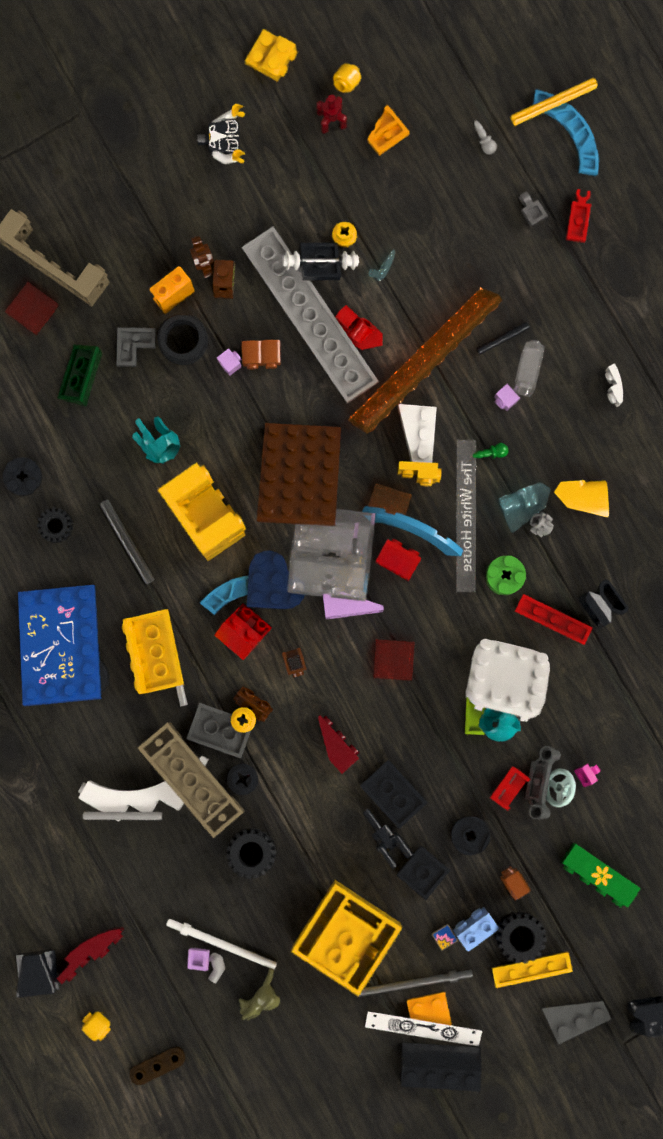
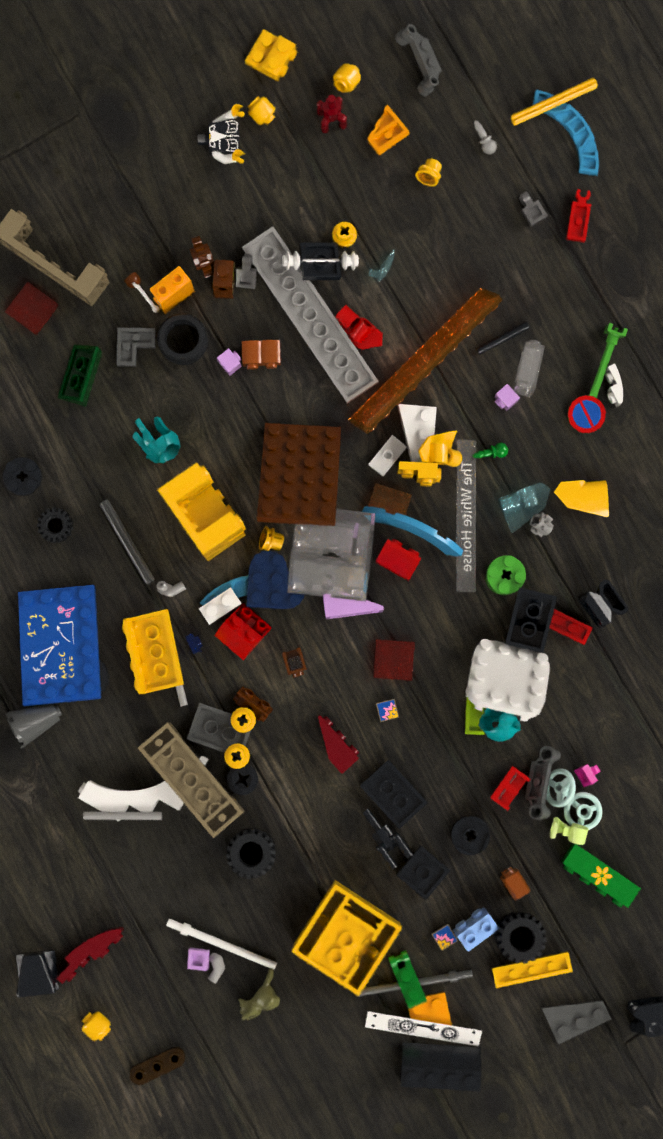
(32, 722): none -> dark grey cone
(134, 281): none -> hinge
(169, 590): none -> light grey arm
(194, 643): none -> clear blue plate
(220, 606): none -> white plate
(238, 763): none -> yellow piece
(246, 275): none -> flat silver plate
(261, 110): none -> yellow head
(270, 539): none -> yellow piece
(387, 455): none -> white plate
(387, 710): none -> tile
(407, 980): none -> green plate
(424, 56): none -> dark grey plate
(429, 172): none -> yellow piece
(438, 450): none -> yellow panel
(531, 620): none -> black slope
(576, 832): none -> yellowish green leg
(587, 412): none -> piece
(590, 809): none -> light aqua piece

